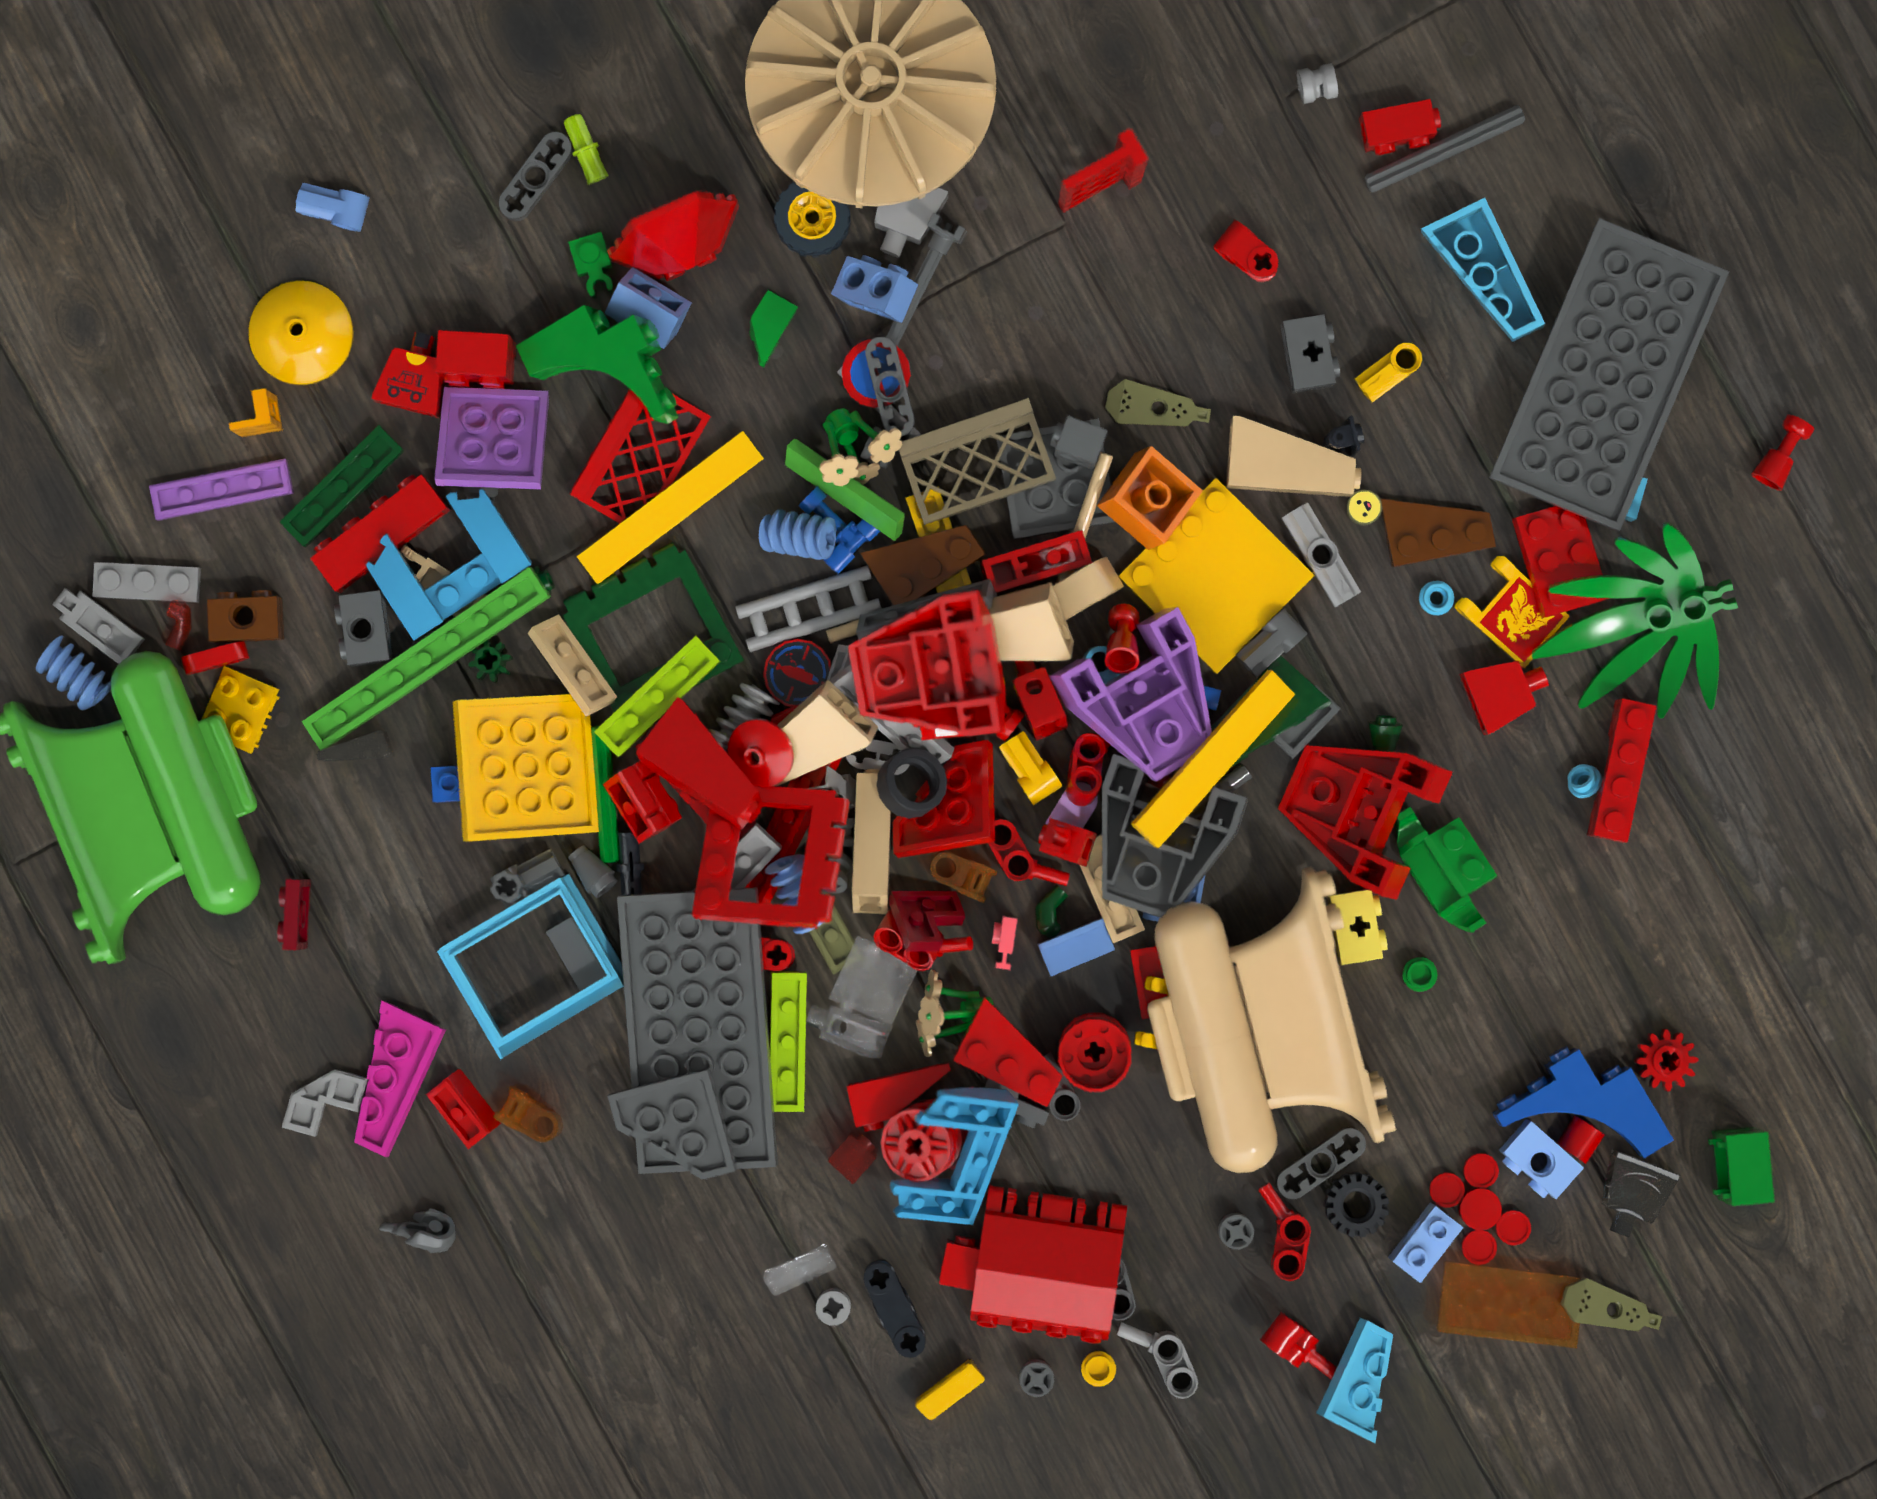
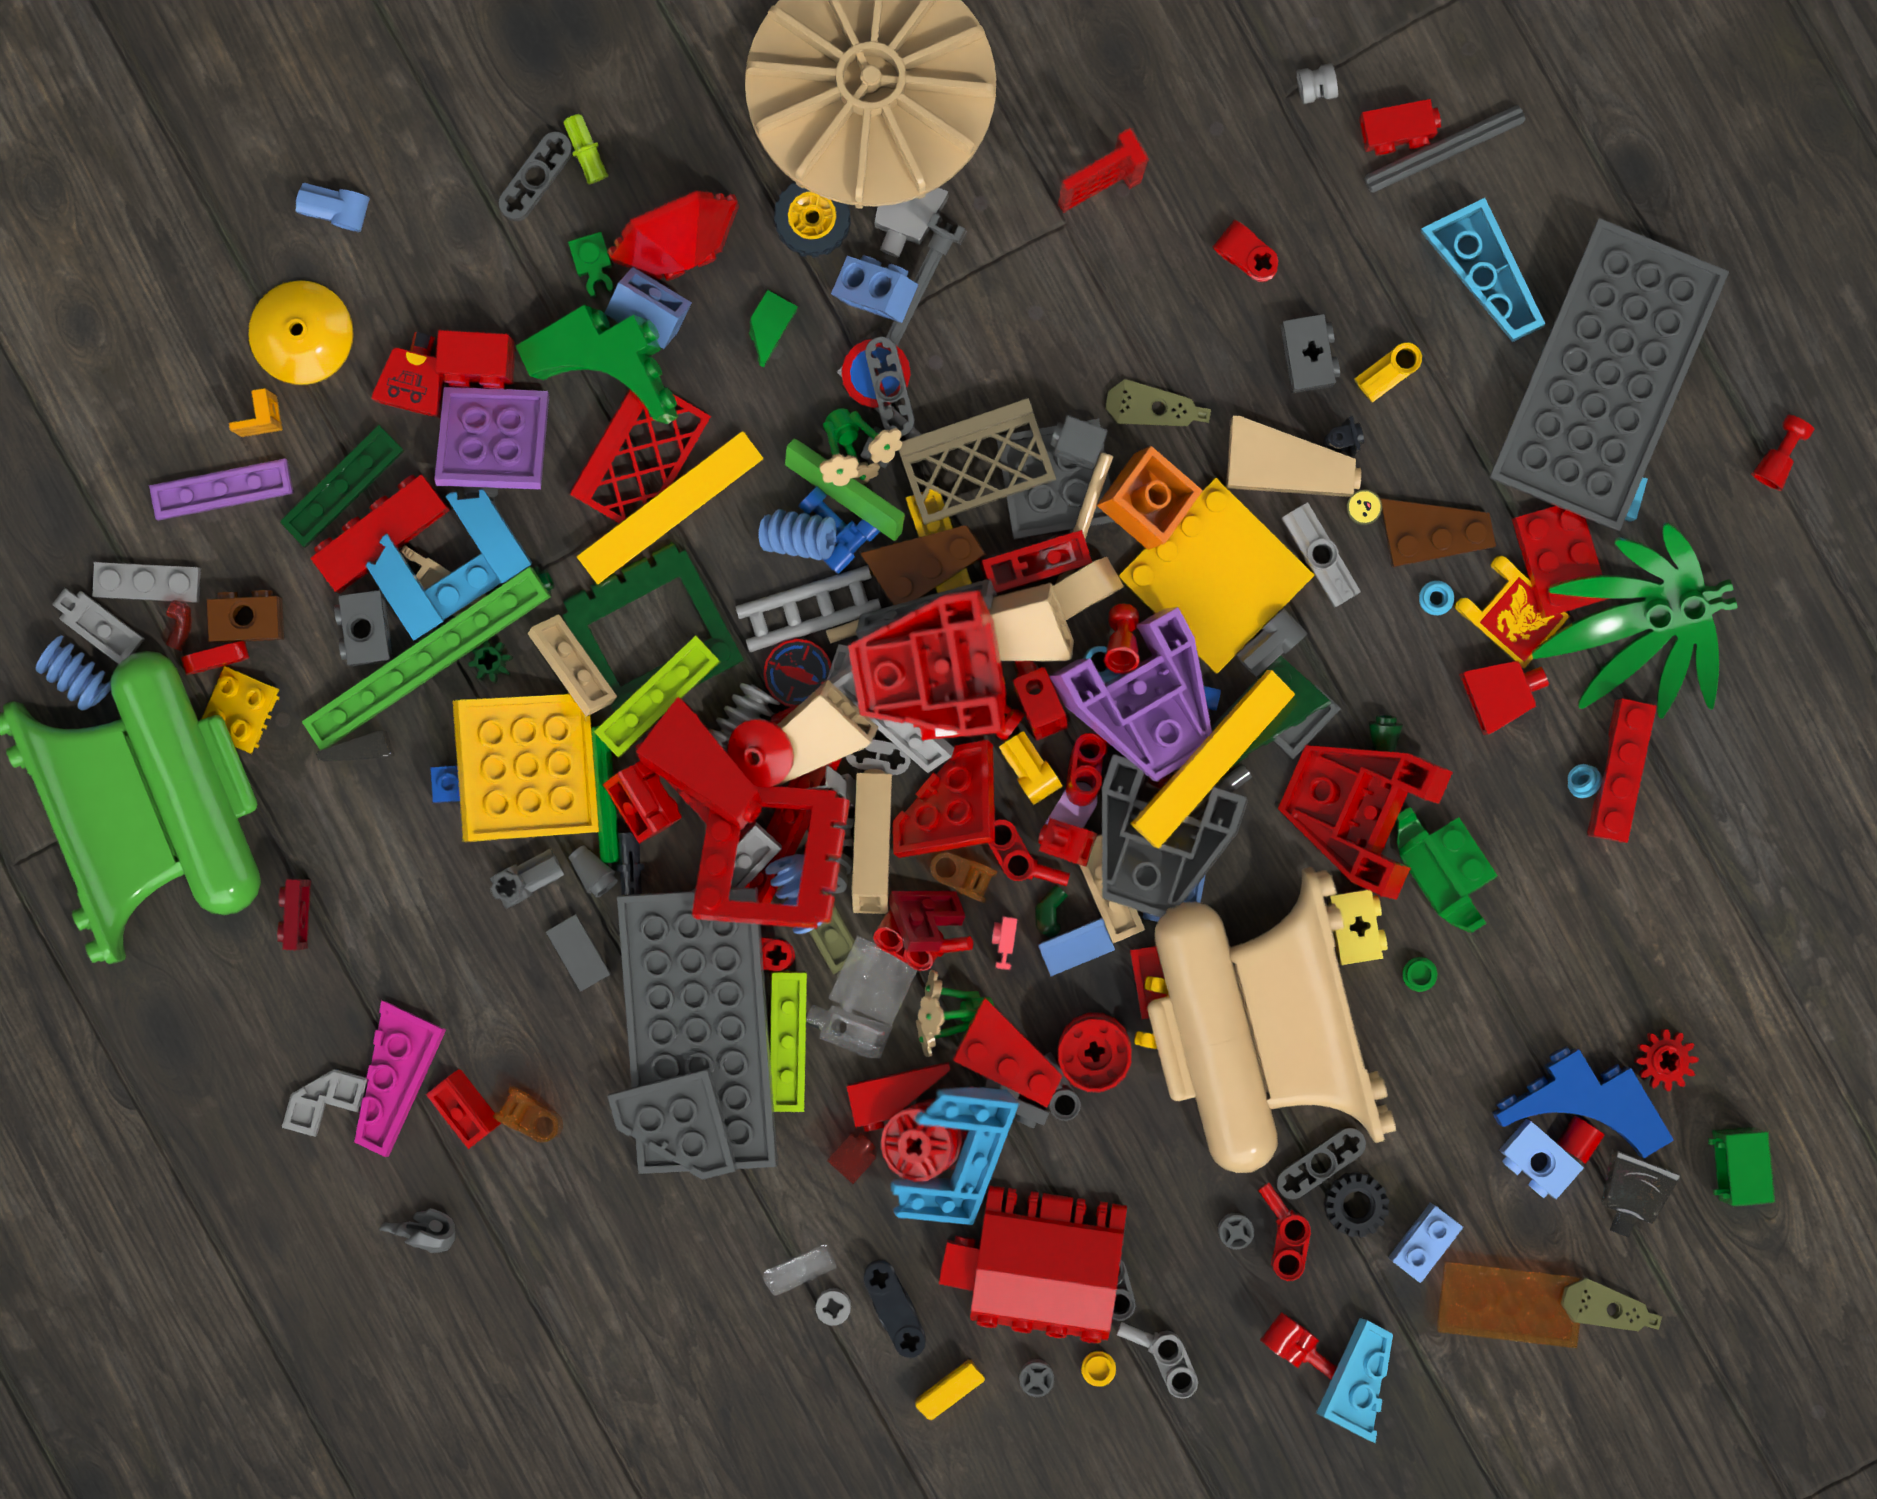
(593, 934): medium azure piece -> none
(931, 769): black tyre -> none
(1480, 1208): red piece -> none

